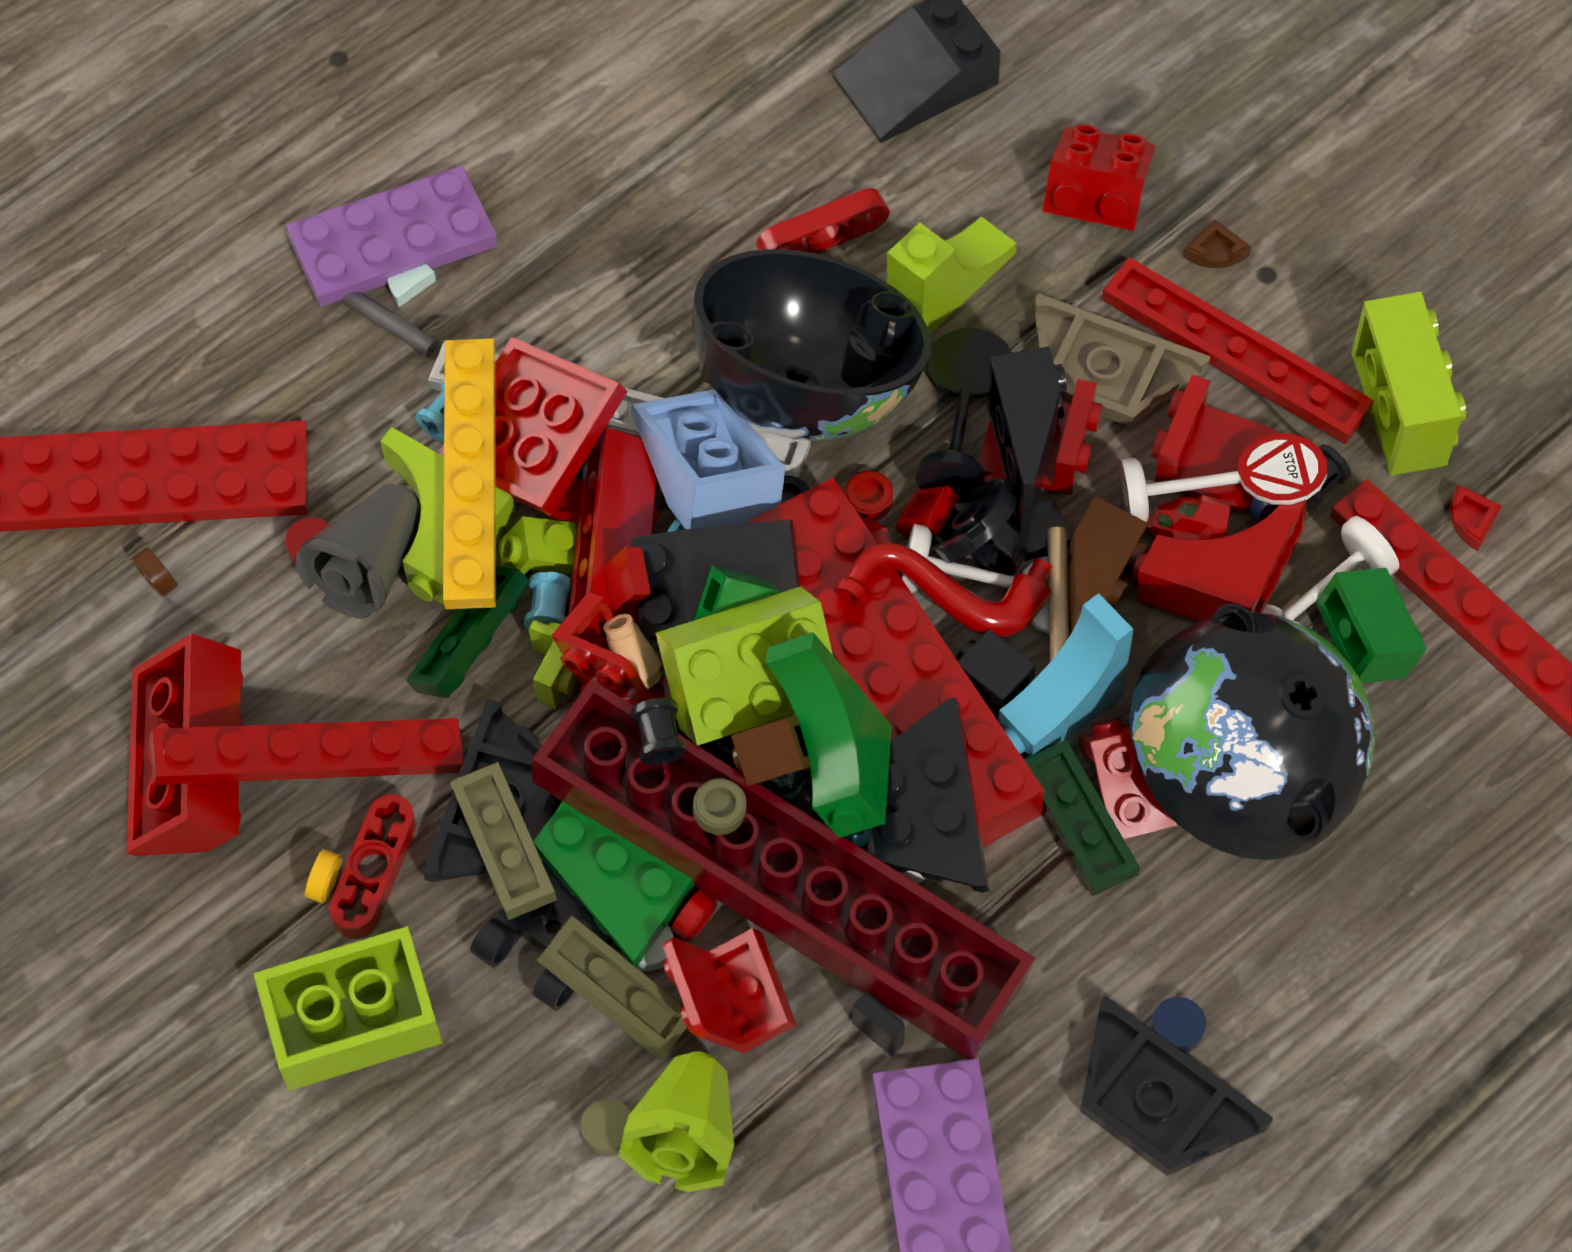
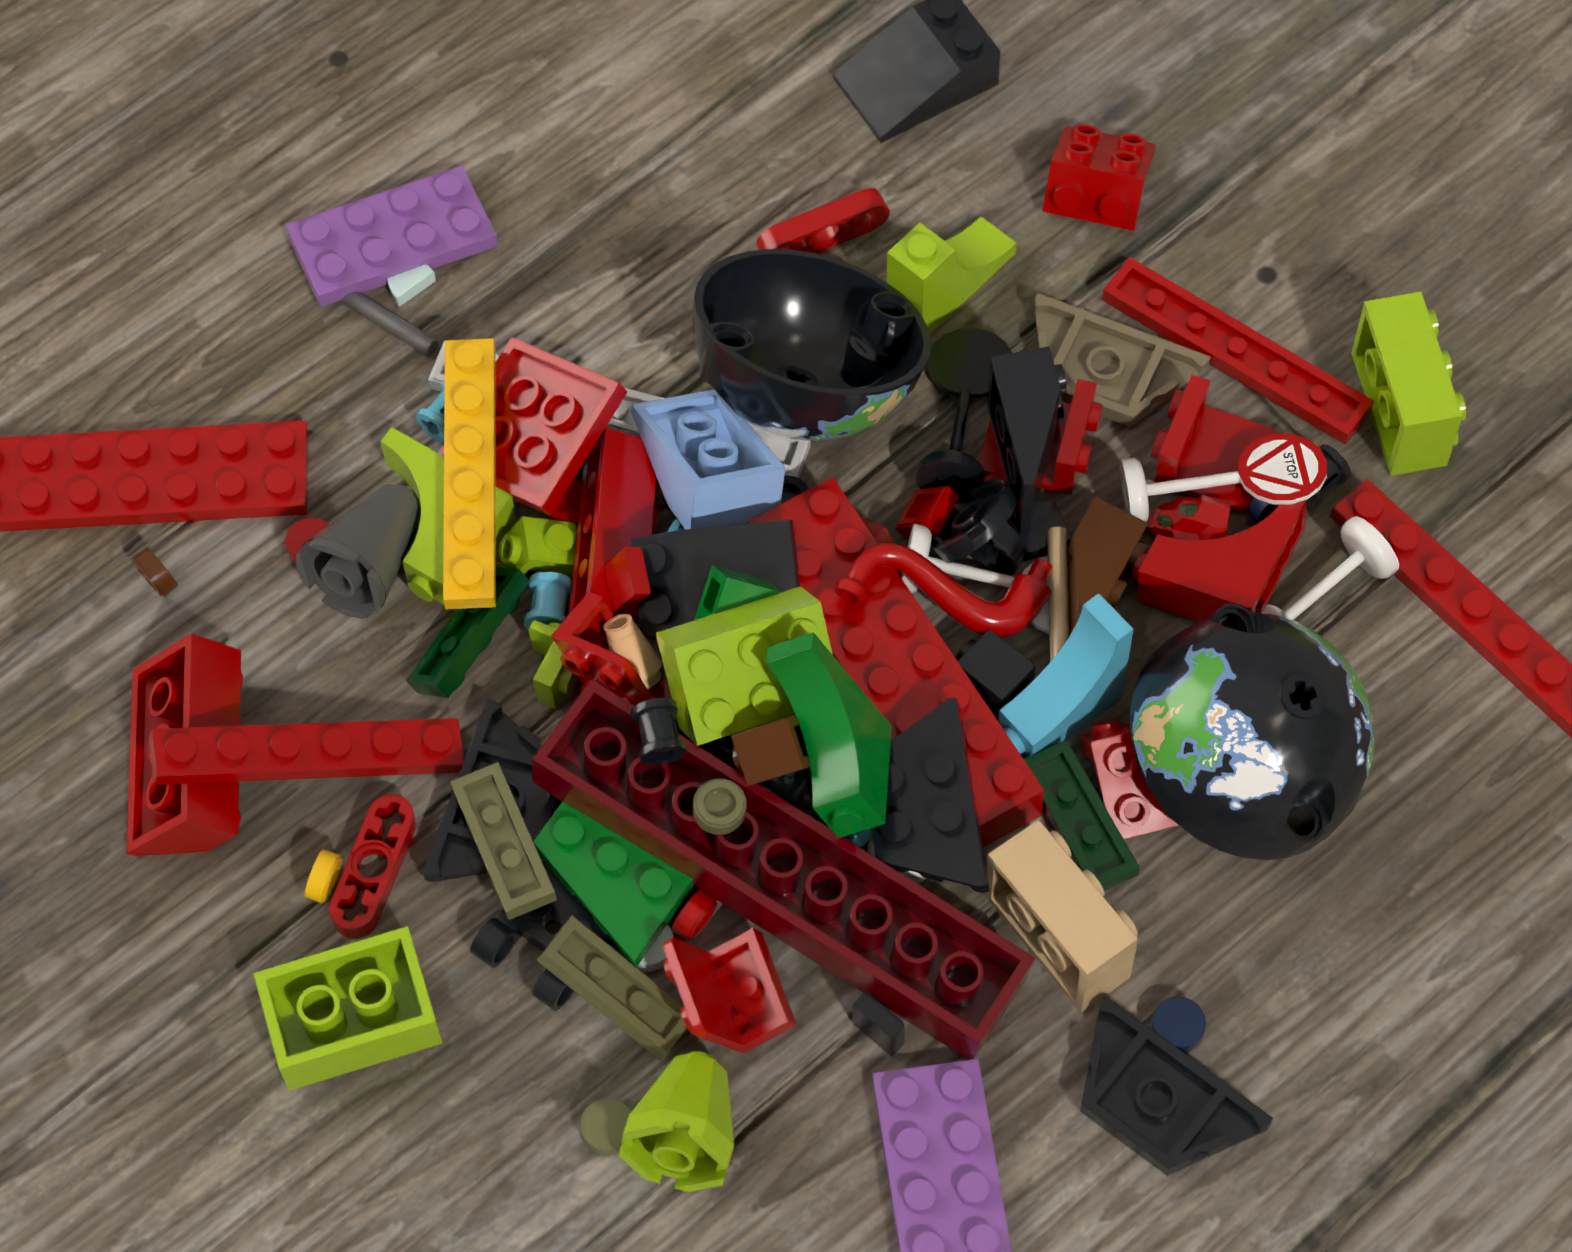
(870, 494): red tile -> none
(1061, 915): none -> tan brick
(1216, 247): reddish brown tile -> none
(1371, 624): green brick -> none
(1472, 516): red tile -> none

